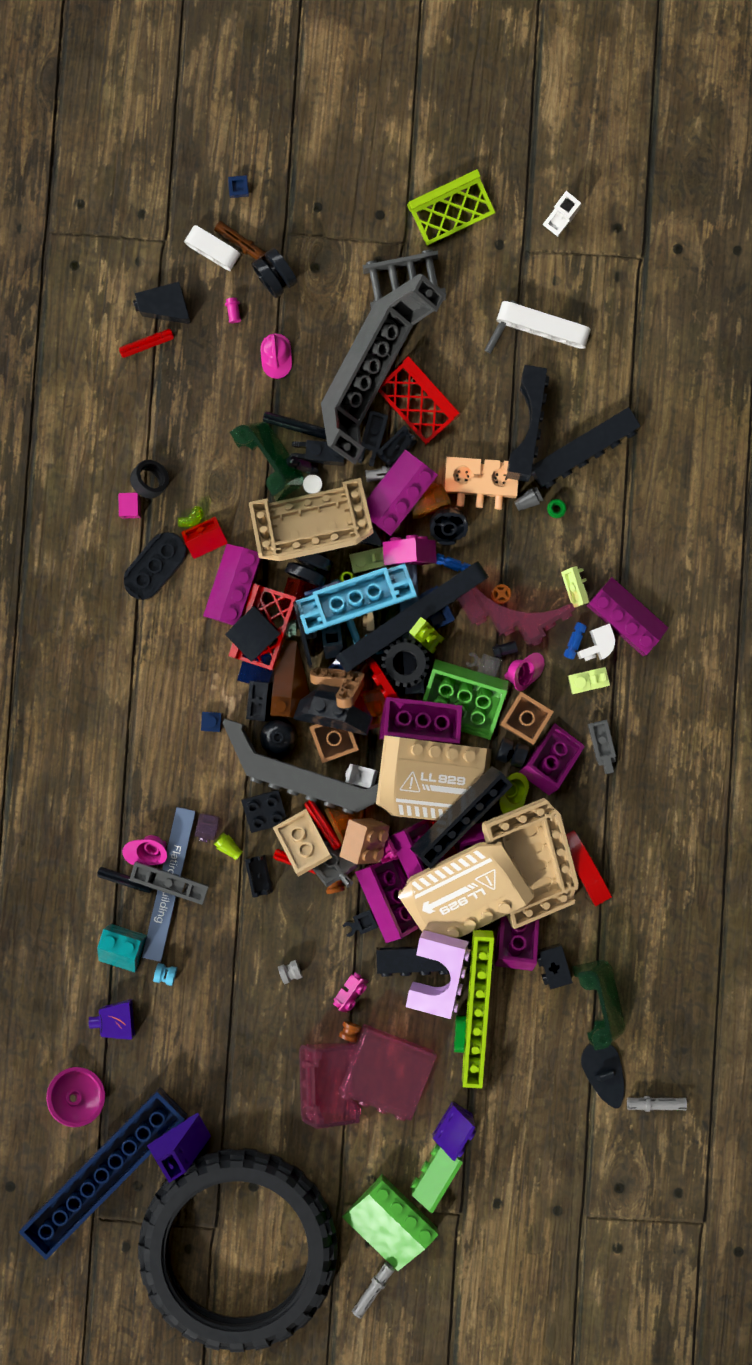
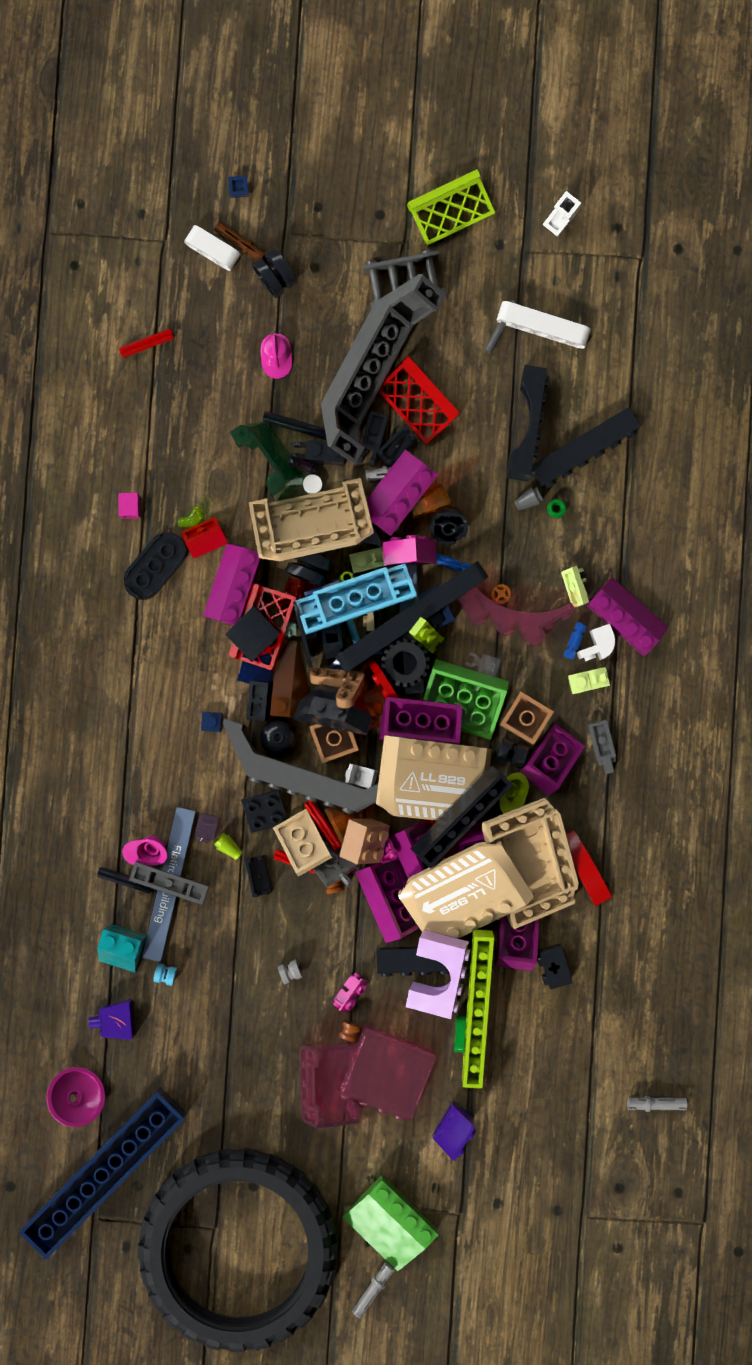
(155, 468): black tyre -> none
(163, 303): black slope -> none
(180, 1147): dark purple slope -> none
(233, 310): dark pink pin -> none
(363, 922): black plate -> none
(435, 1178): slope -> none
(471, 477): light nougat piece -> none
(504, 649): black pin -> none
(525, 671): dark pink piece -> none
(600, 976): clear green windscreen -> none
(604, 1073): black shield -> none

